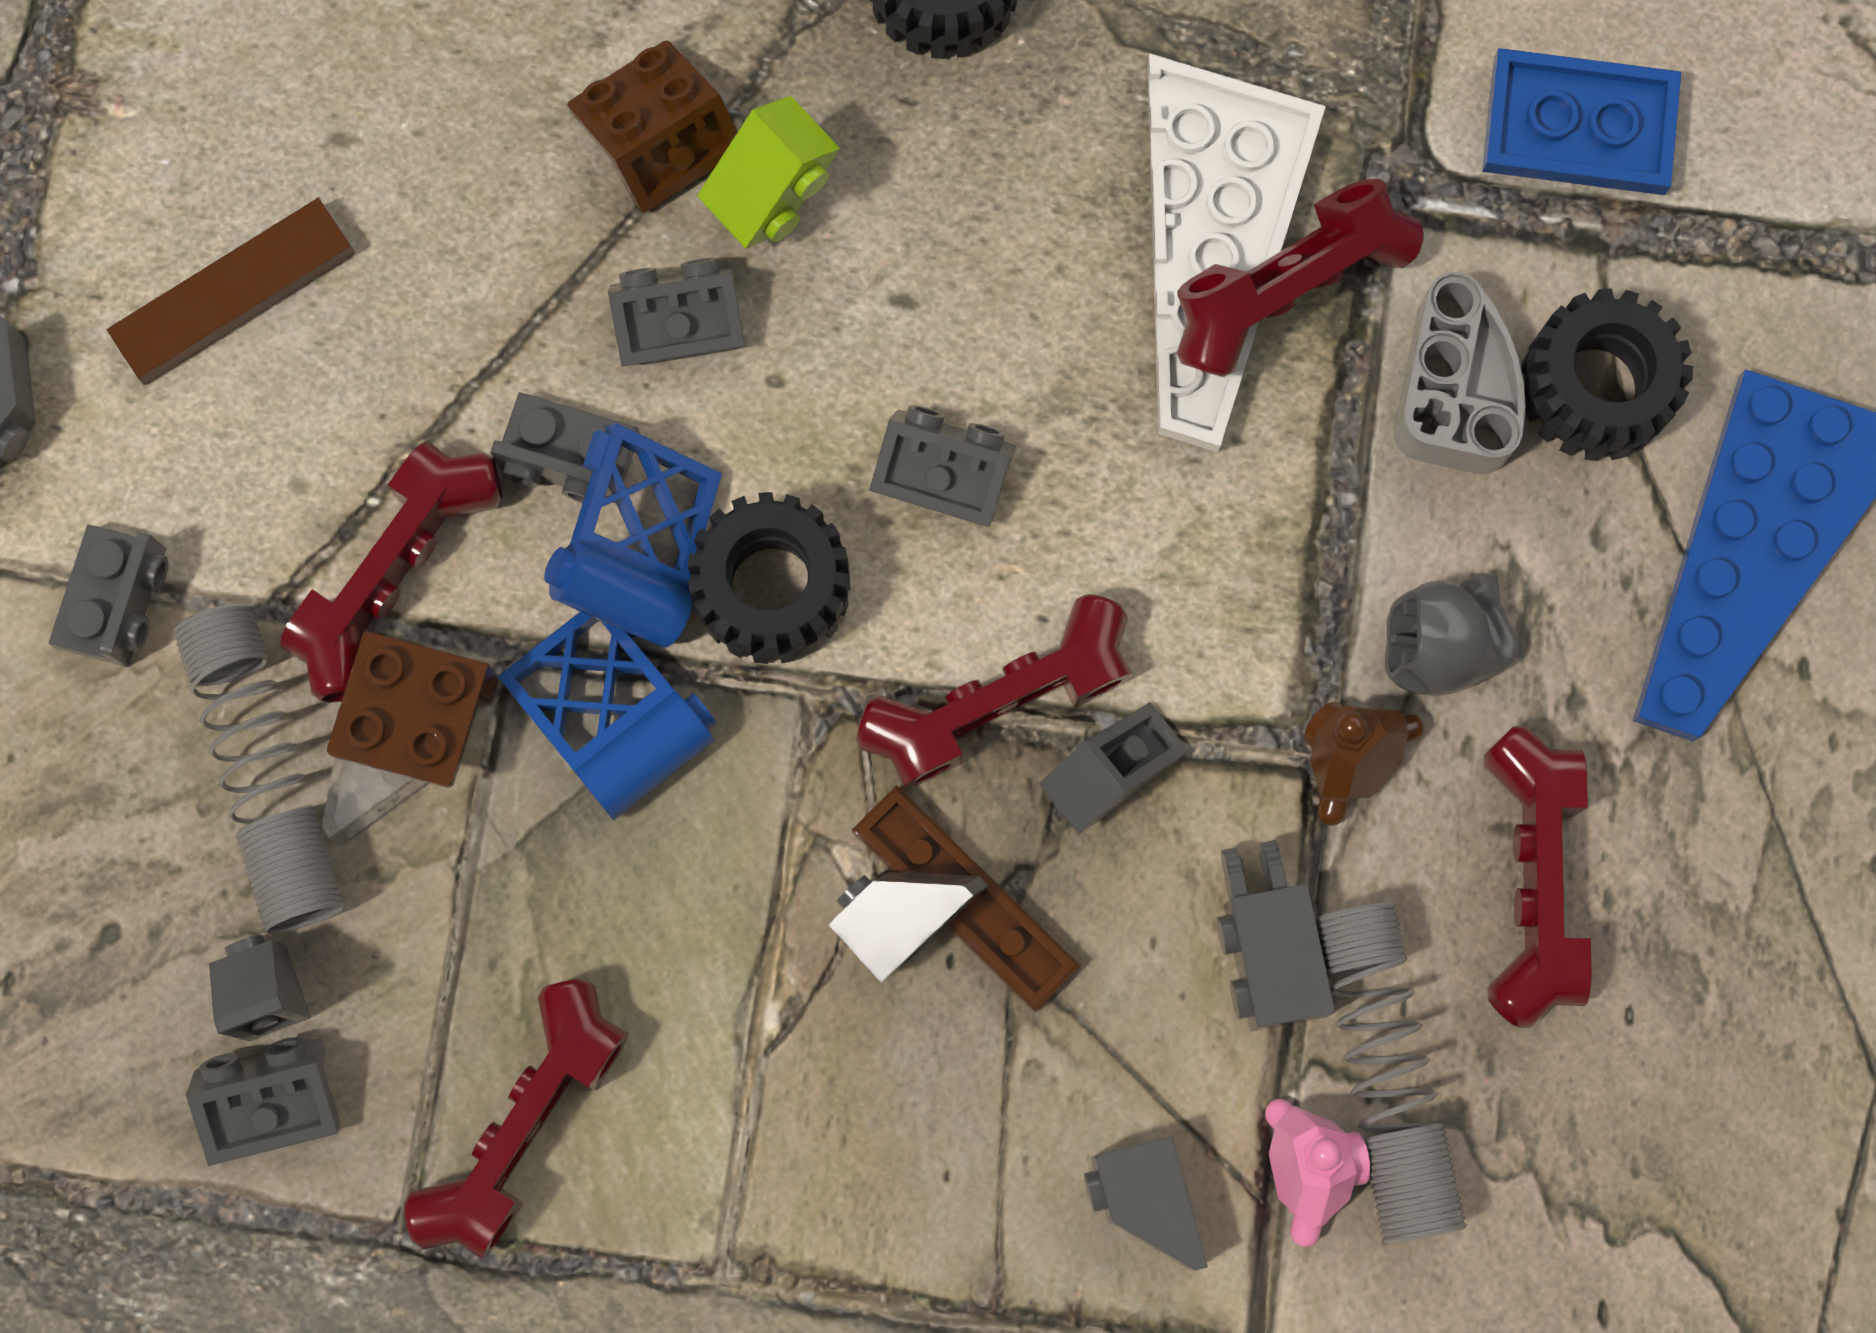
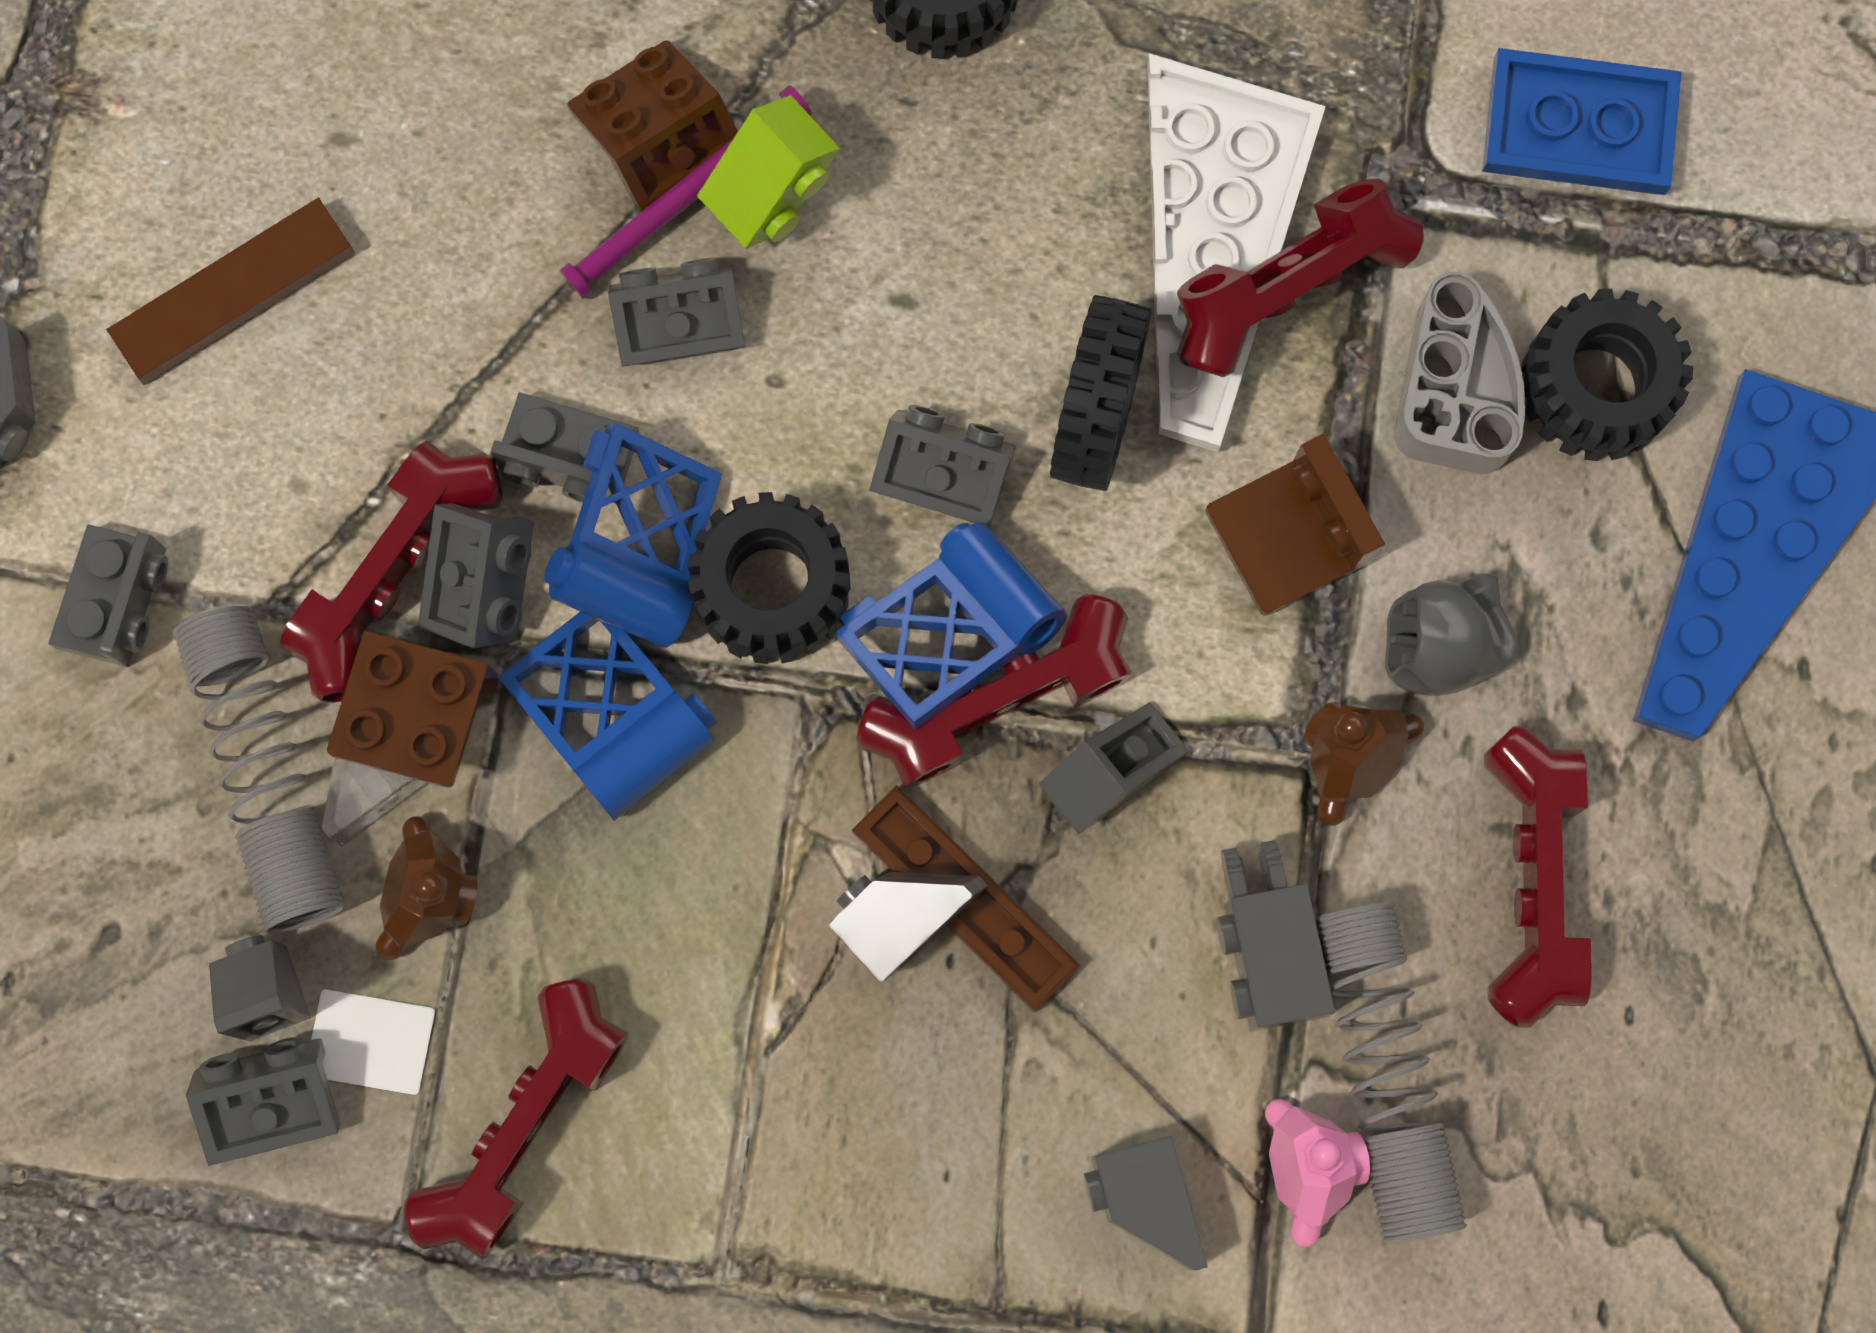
(373, 1040): none -> white sticker
(422, 891): none -> reddish brown rock
(475, 576): none -> dark grey bracket
(649, 220): none -> magenta bar
(992, 593): none -> blue piece
(1100, 392): none -> black tyre
(1296, 528): none -> reddish brown bracket

